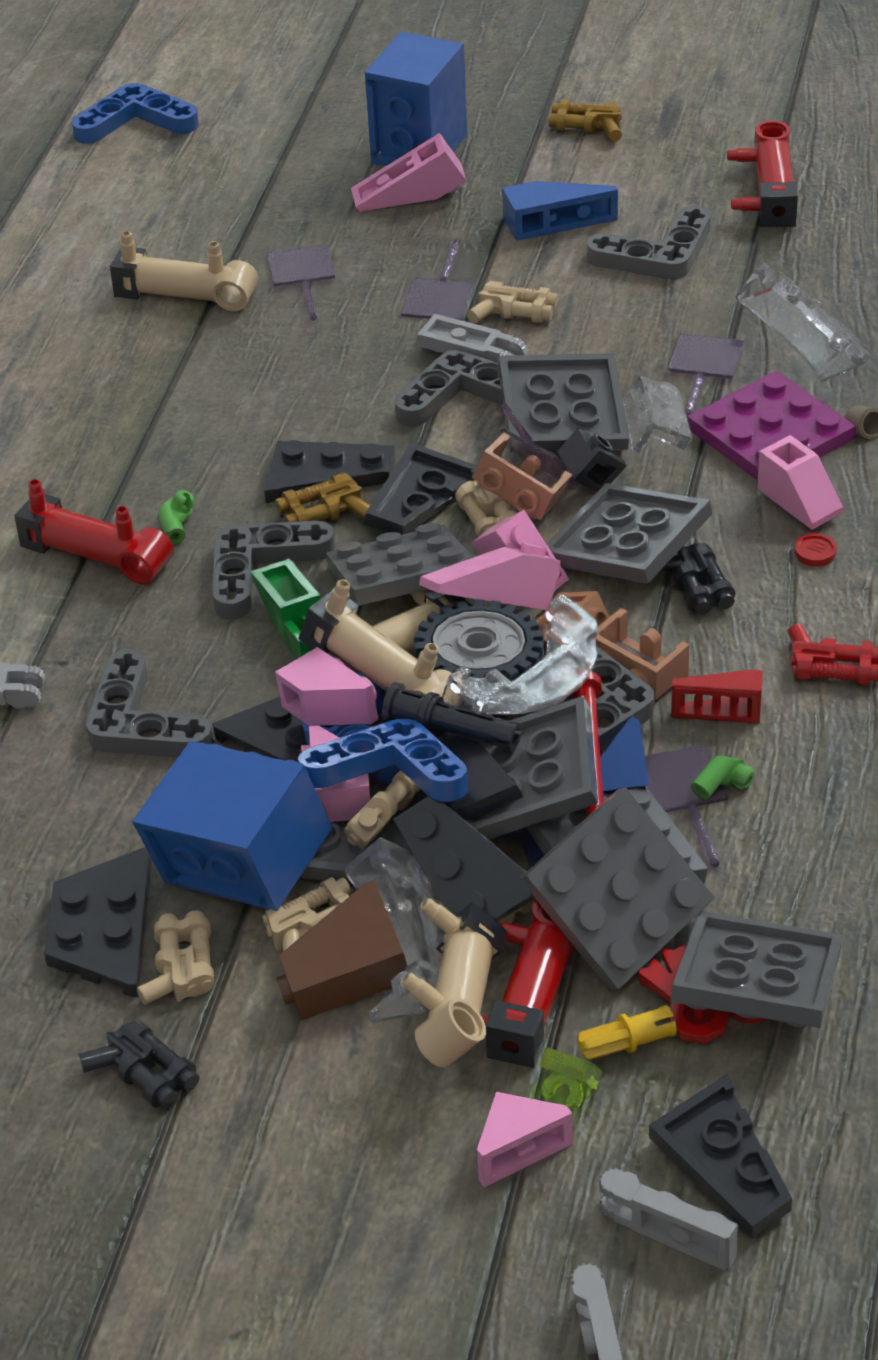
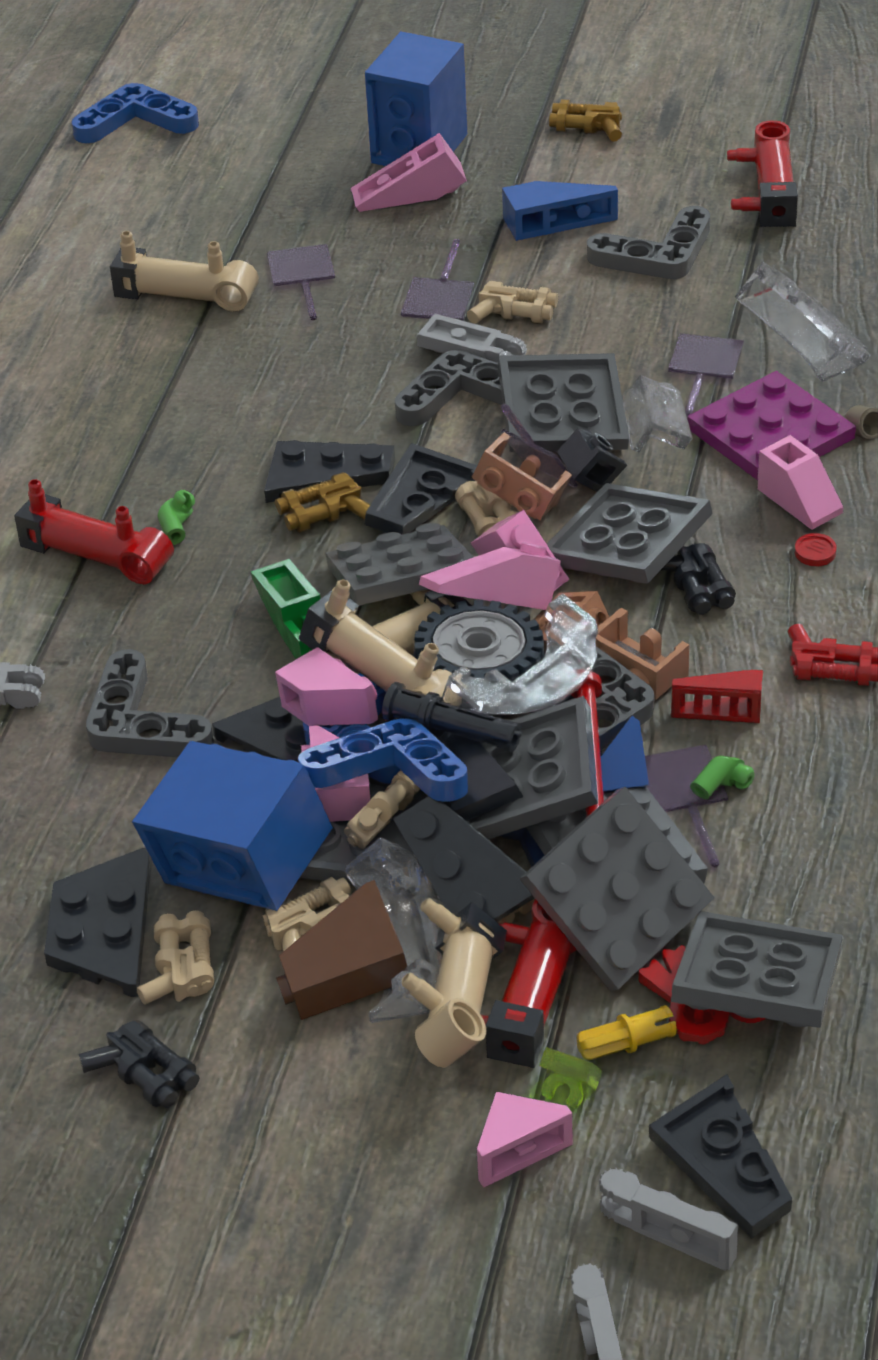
(252, 548): dark grey beam -> none

